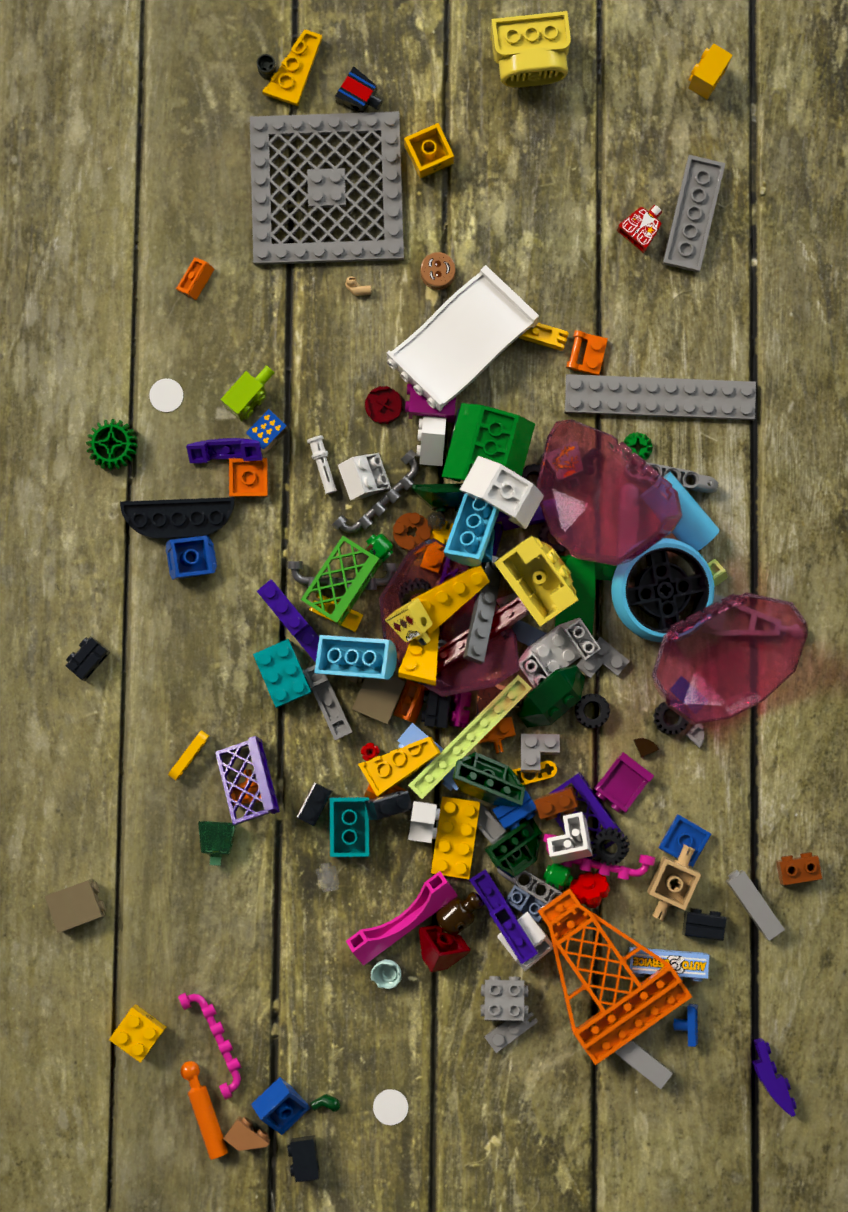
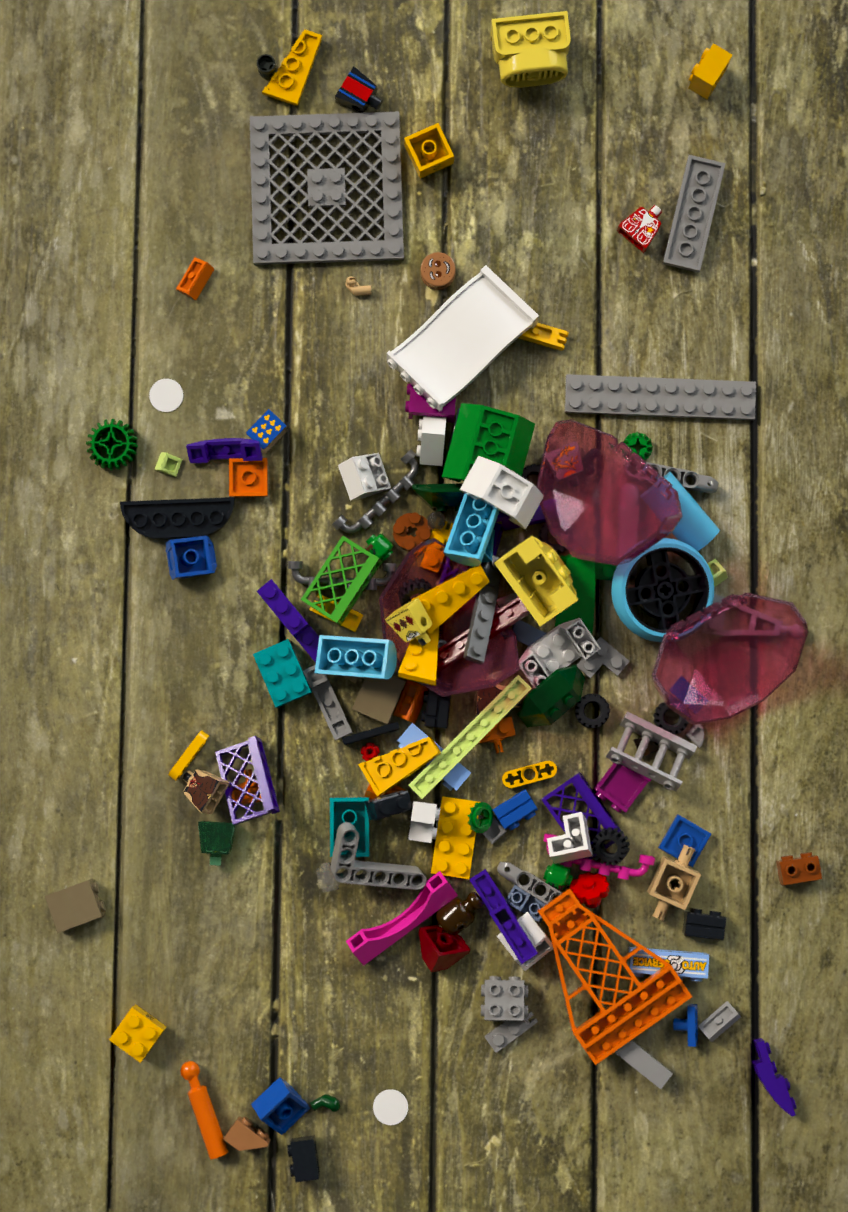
(87, 658): black brick -> none
(168, 464): none -> yellowish green slope
(204, 790): none -> torso
(224, 1046): dark pink bar -> none
(247, 393): lime brick -> none
(314, 804): black brick -> none
(320, 455): white pin -> none
(370, 733): none -> black tile
(370, 869): none -> light grey beam
(383, 405): dark red tile -> none
(386, 974): light aqua hair -> none
(458, 716): magenta hinge -> none
(483, 824): none -> green gear
(488, 780): dark green wedge -> none
(516, 848): dark green wedge -> none
(535, 745): light grey plate -> none
(556, 802): dark orange brick -> none
(593, 354): orange plate -> none
(658, 735): none -> light grey fence
(719, 1021): none -> light grey plate
(754, 904): light grey brick -> none

